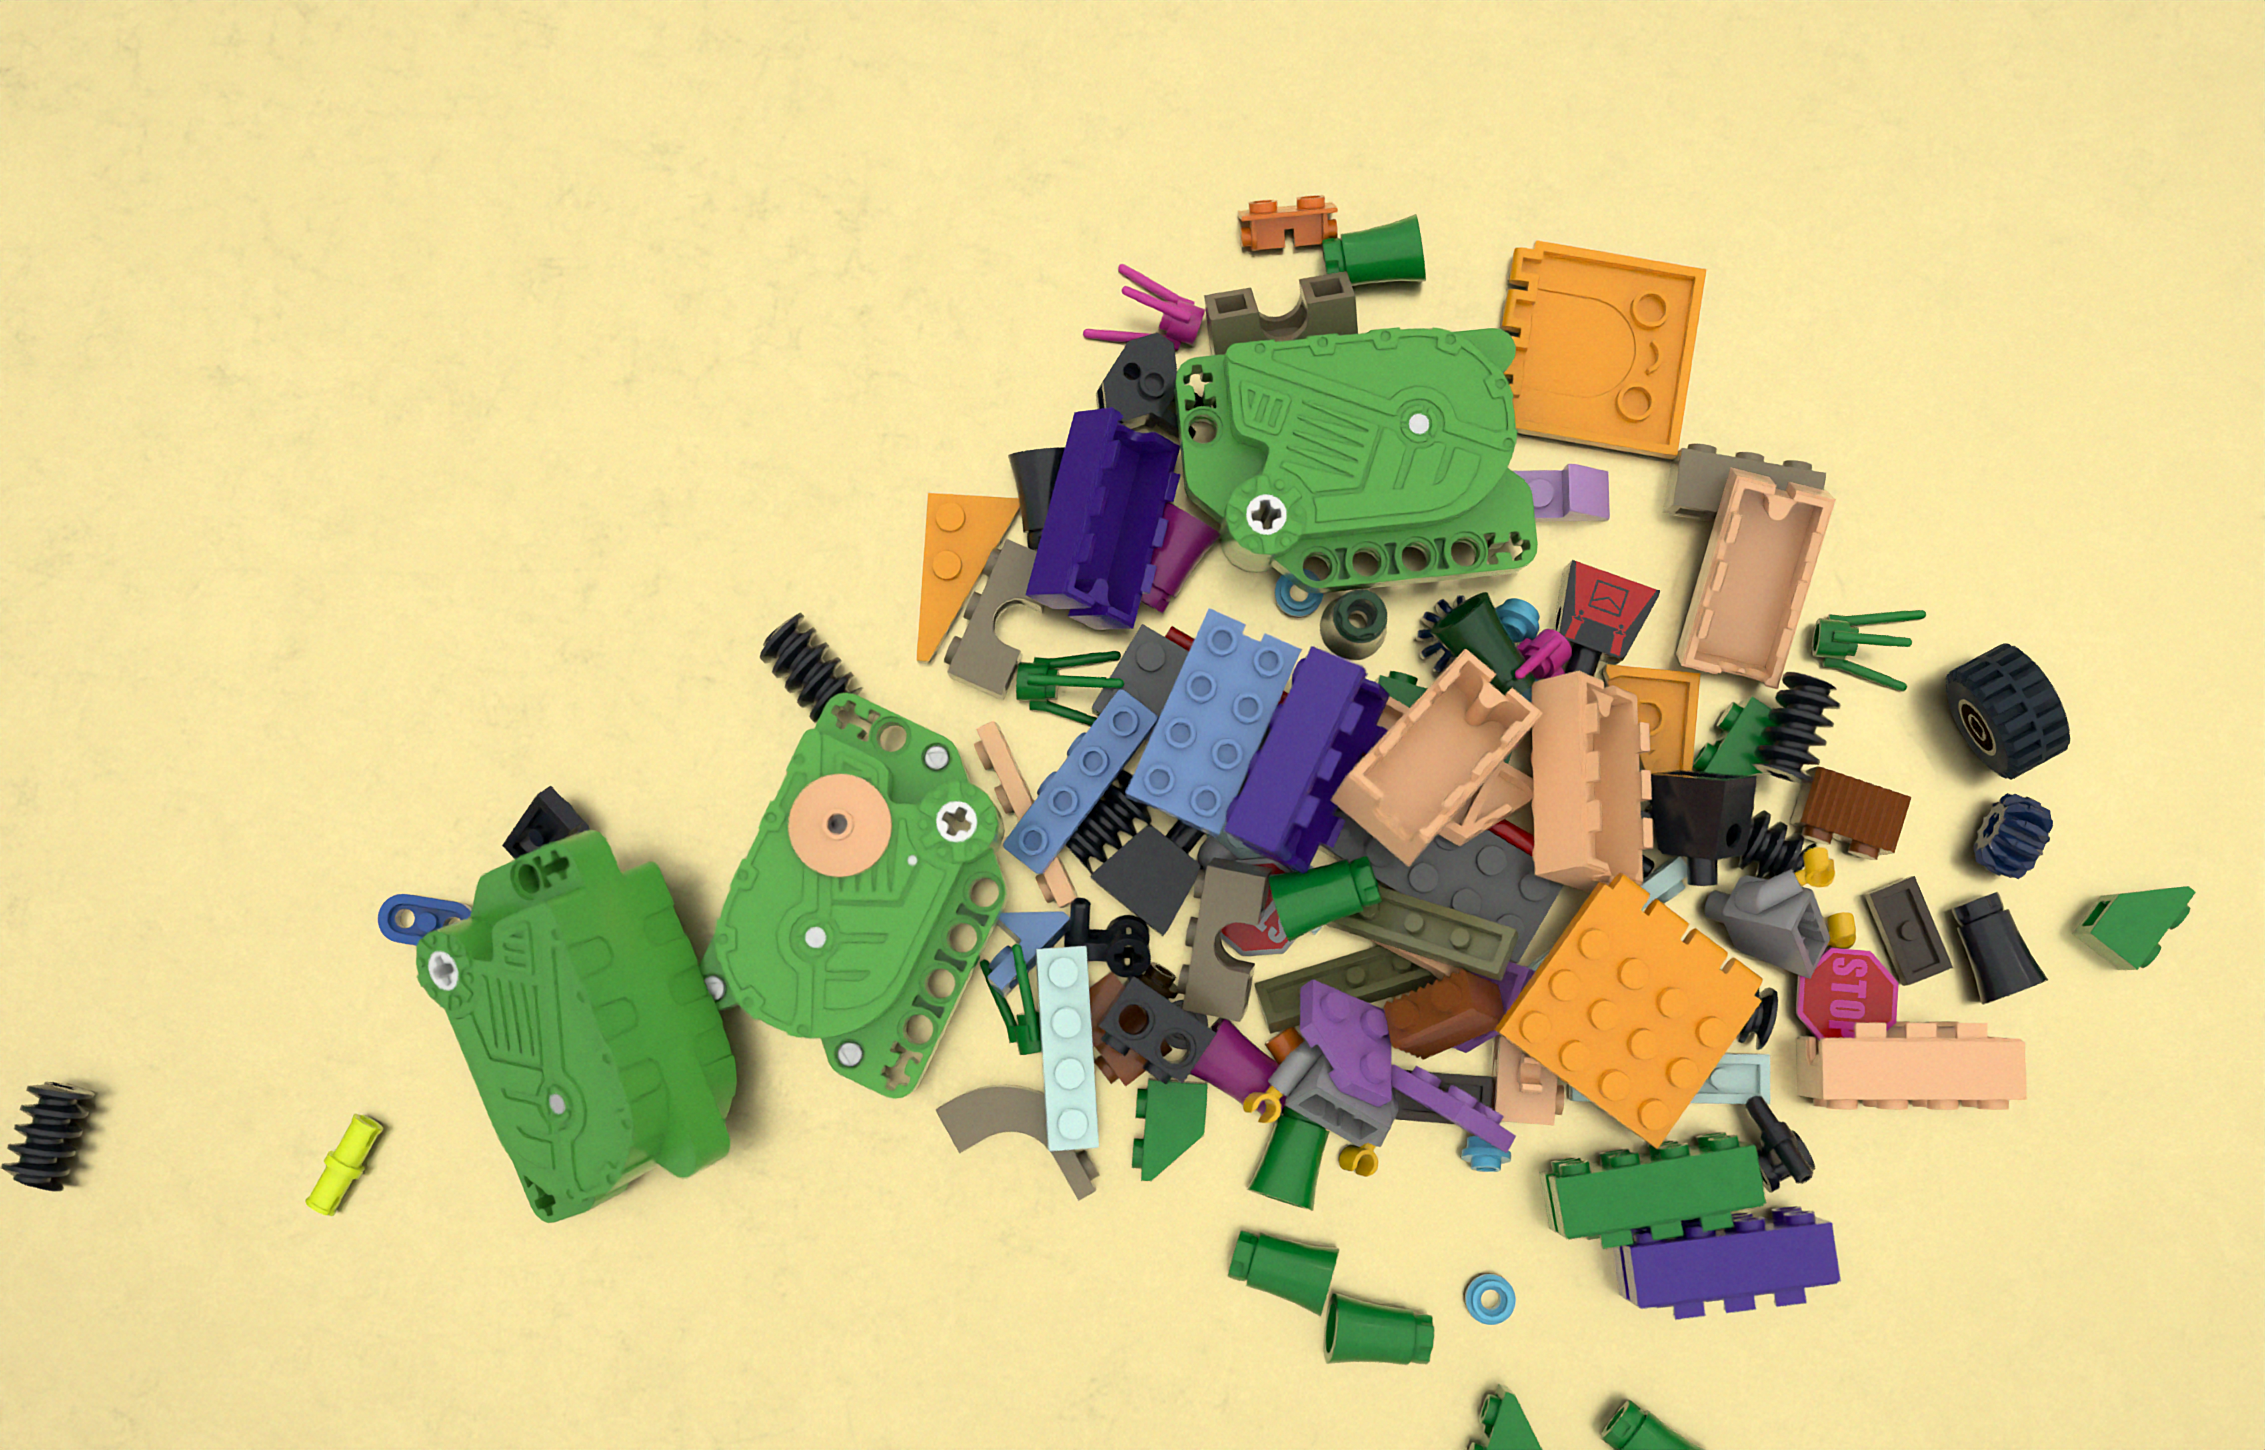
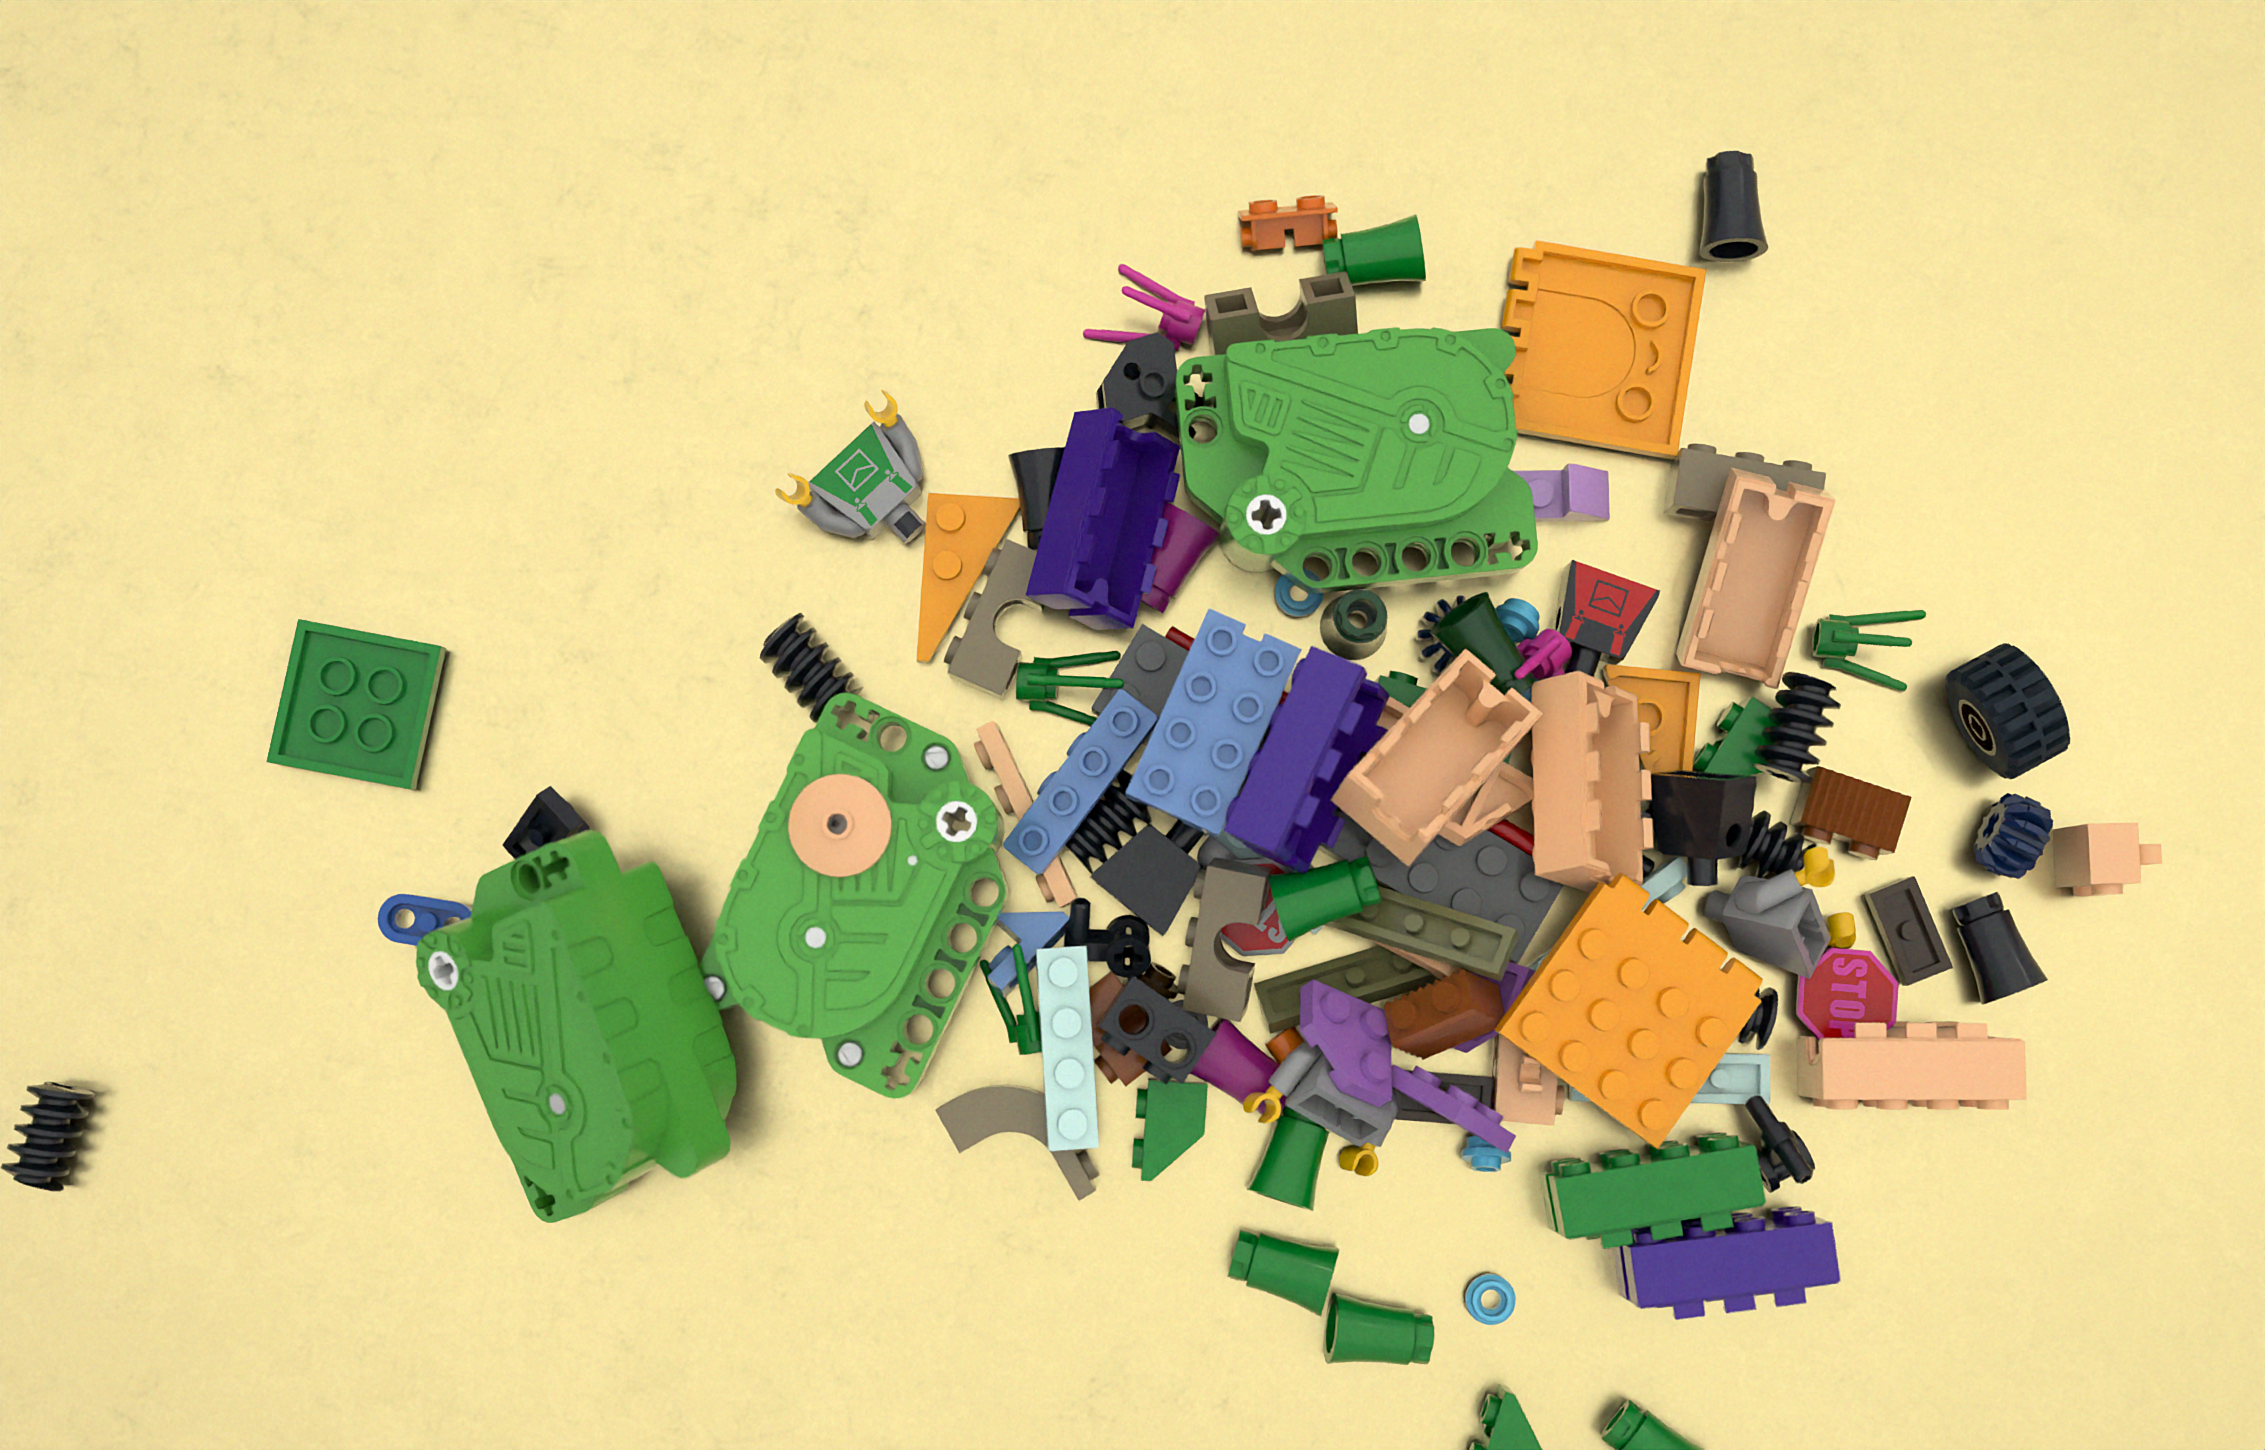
(343, 1165): neon yellow pin -> none
(356, 704): none -> green plate
(867, 482): none -> torso
(1731, 209): none -> black plant
(2100, 857): none -> light nougat brick
(2131, 924): green slope -> none

